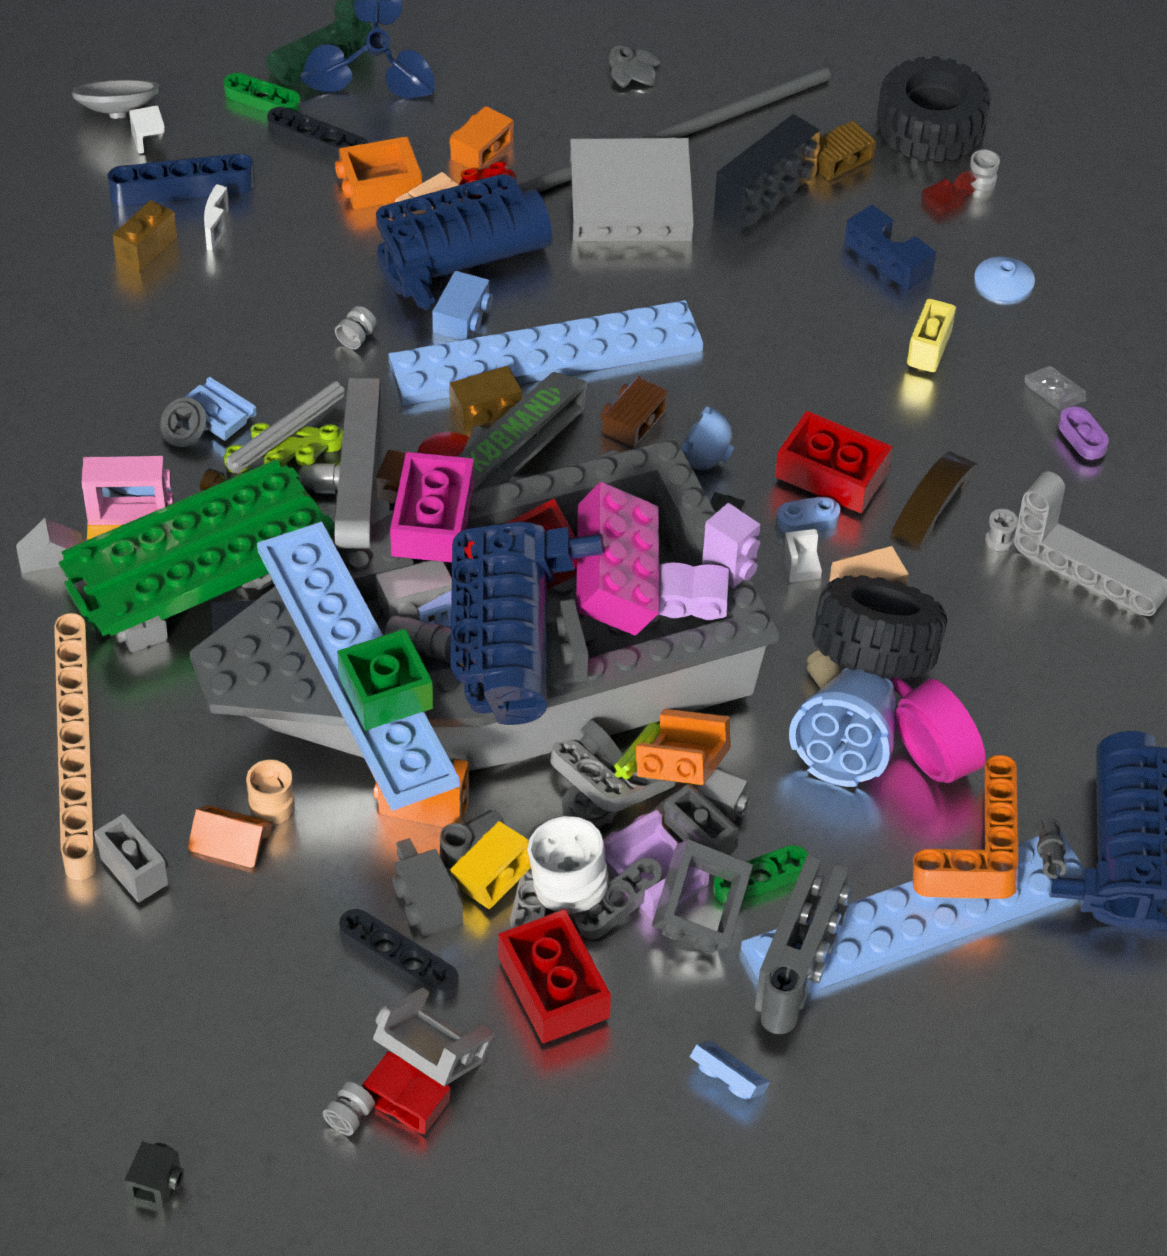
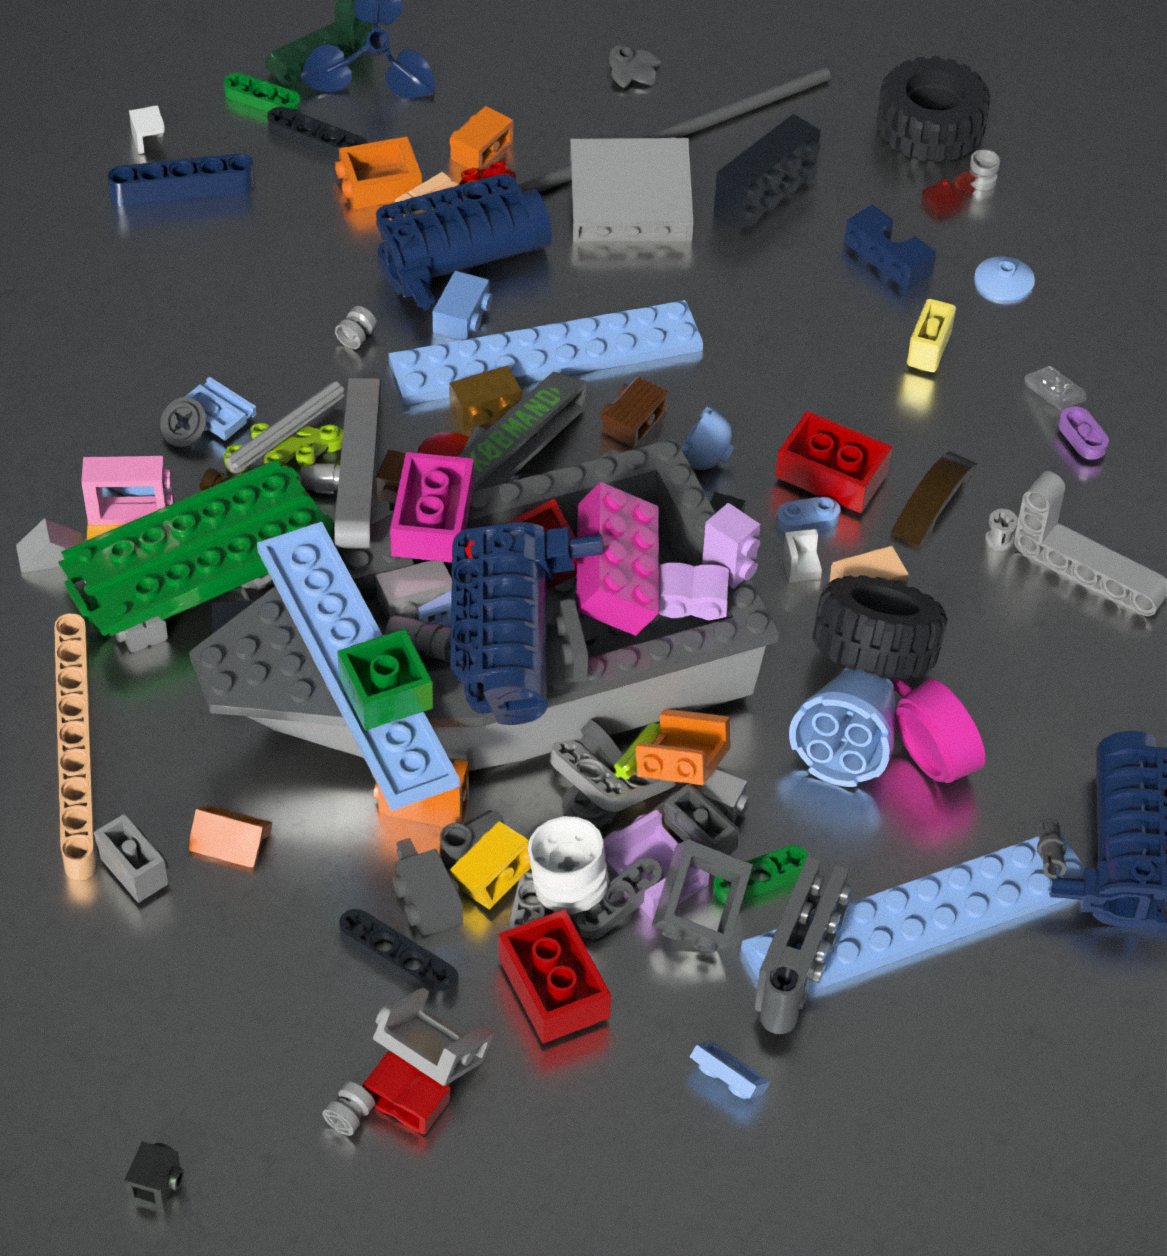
(116, 95): light grey dish -> none
(144, 236): pearl gold brick -> none
(214, 216): white slope -> none
(270, 791): light nougat wheel -> none
(822, 668): dark tan cone -> none
(844, 150): pearl gold brick -> none
(984, 872): orange beam -> none

